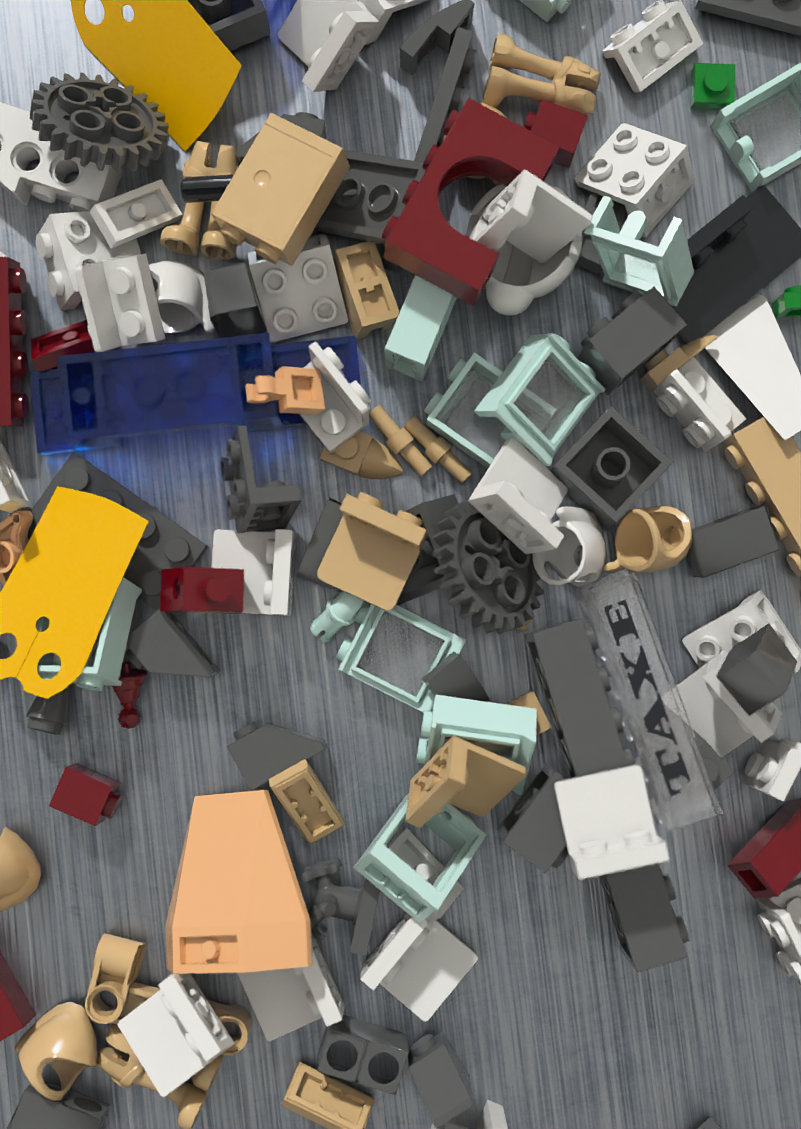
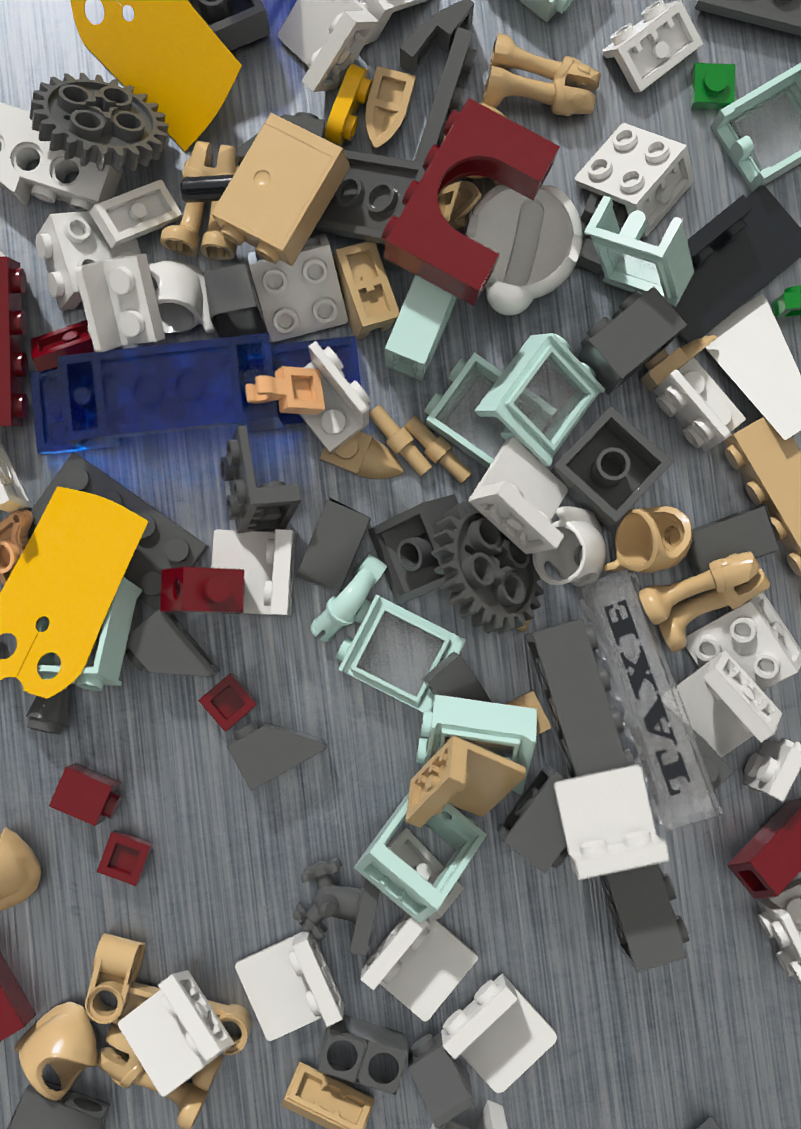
(125, 857): none -> dark red plate
(128, 693): dark red piece -> none
(228, 702): none -> dark red plate
(236, 892): light nougat wedge -> none
(306, 801): tan plate -> none
(353, 91): none -> yellow plate
(372, 551): tan bracket -> none
(388, 104): none -> tan plate
(458, 201): none -> tan plate
(498, 1034): none -> white bracket
(530, 218): white bracket -> none
(558, 126): dark red brick -> none
(727, 582): none -> tan piece
(757, 670): dark grey piece -> none

